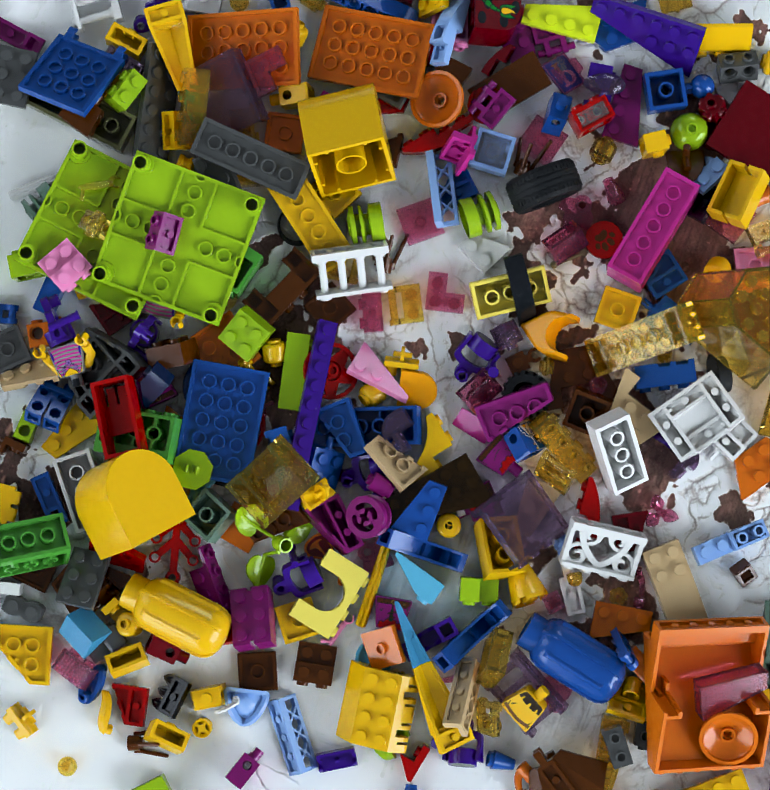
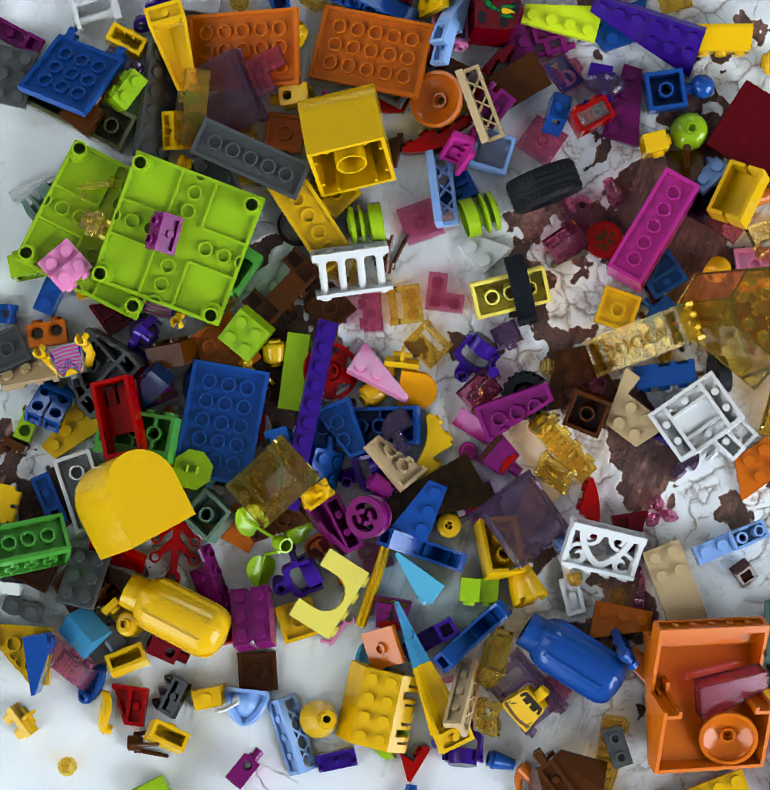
(38, 655): none -> blue slope
(60, 330): dark purple piece -> none
(200, 730): yellow wheel -> none
(312, 719): none -> yellow cone
(315, 664): reddish brown plate -> none
(424, 348): none -> clear yellow plate
(468, 448): none -> dark pink plate
(473, 107): none -> tan fence
(520, 362): reddish brown plate -> none
(523, 442): blue torso -> none
(524, 165): reddish brown plant -> none
(544, 330): light orange animal -> none
(553, 602): clear pink leg -> none
(603, 150): clear yellow head -> none
(617, 450): white brick -> none
(629, 701): yellow plate -> none
(639, 730): dark grey brick -> none
(712, 108): dark red brick -> none
(737, 67): dark grey brick -> none

